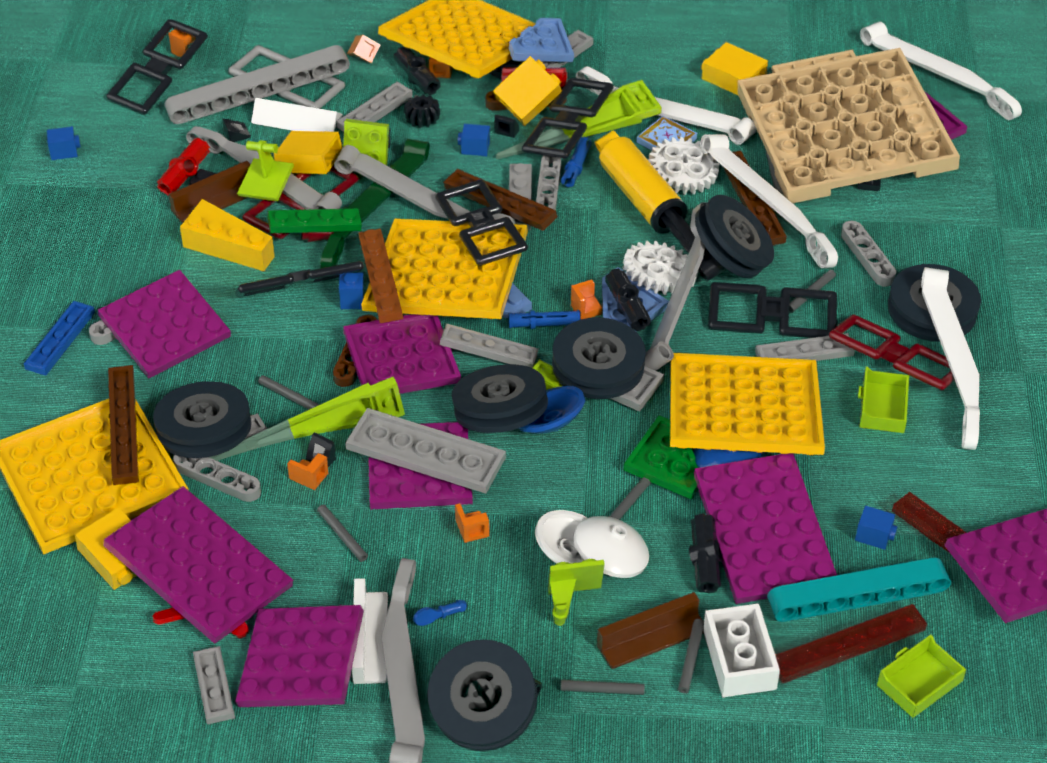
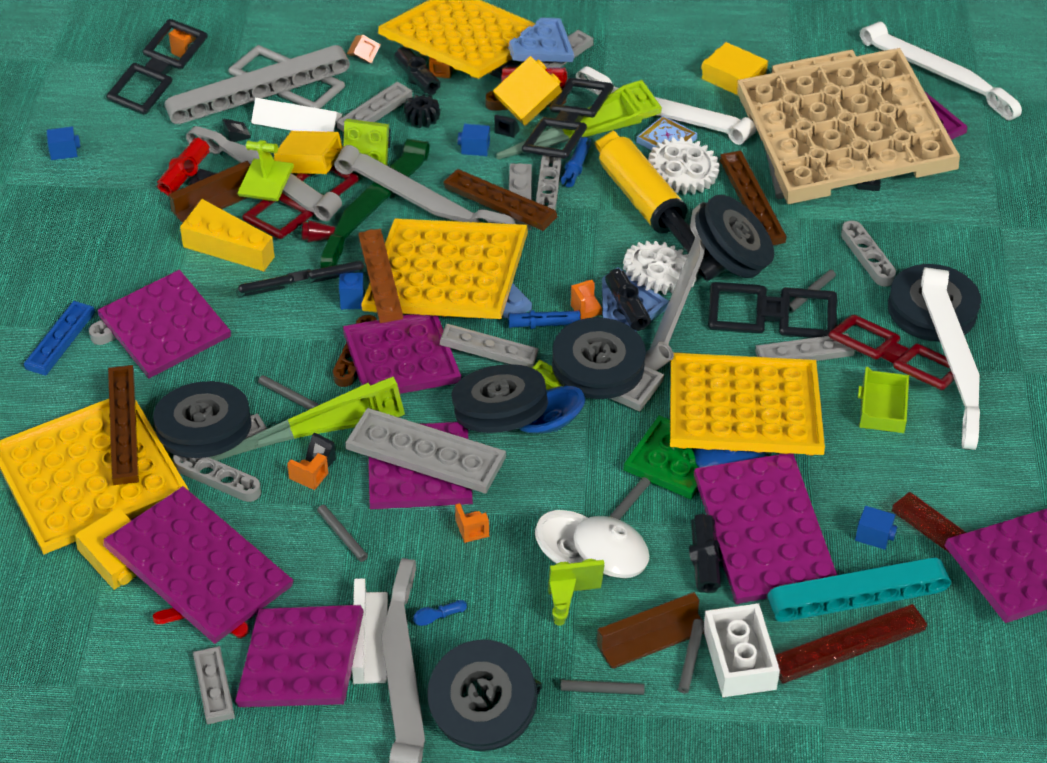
(314, 220): green plate -> none
(481, 222): black bar -> none
(718, 147): white piece -> none
(920, 676): lime container -> none

